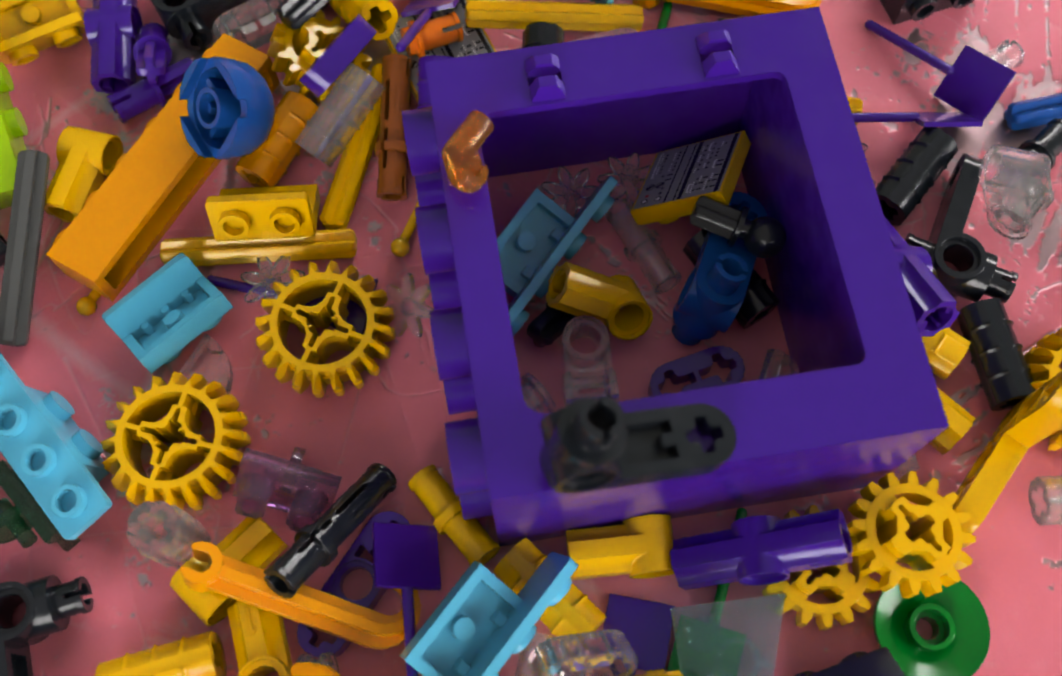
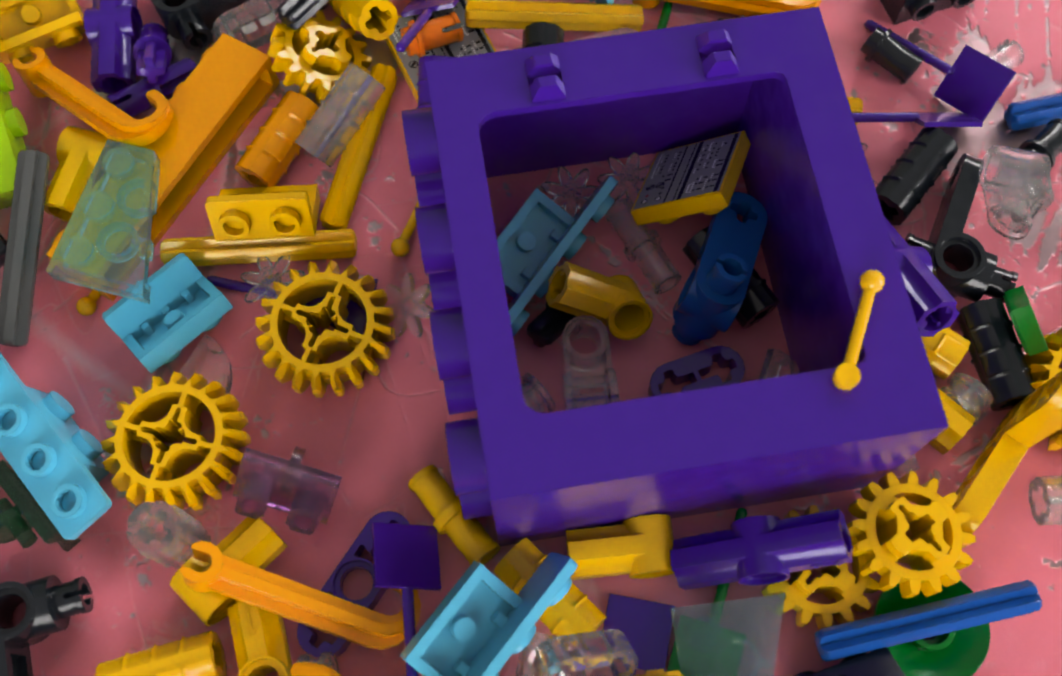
(48, 81): none -> light orange piece
(111, 226): none -> clear light blue wing
(226, 108): blue cylinder -> none
(318, 542): black pin -> none
(338, 56): dark purple beam -> none
(391, 146): dark orange pin -> none
(461, 153): clear orange arm -> none
(601, 447): black piece -> none
(762, 236): black axle -> none
(847, 374): none -> yellow hinge
(891, 54): none -> black pin
(927, 620): none -> blue axle
(968, 393): none -> clear bush
(1025, 321): none -> green tile

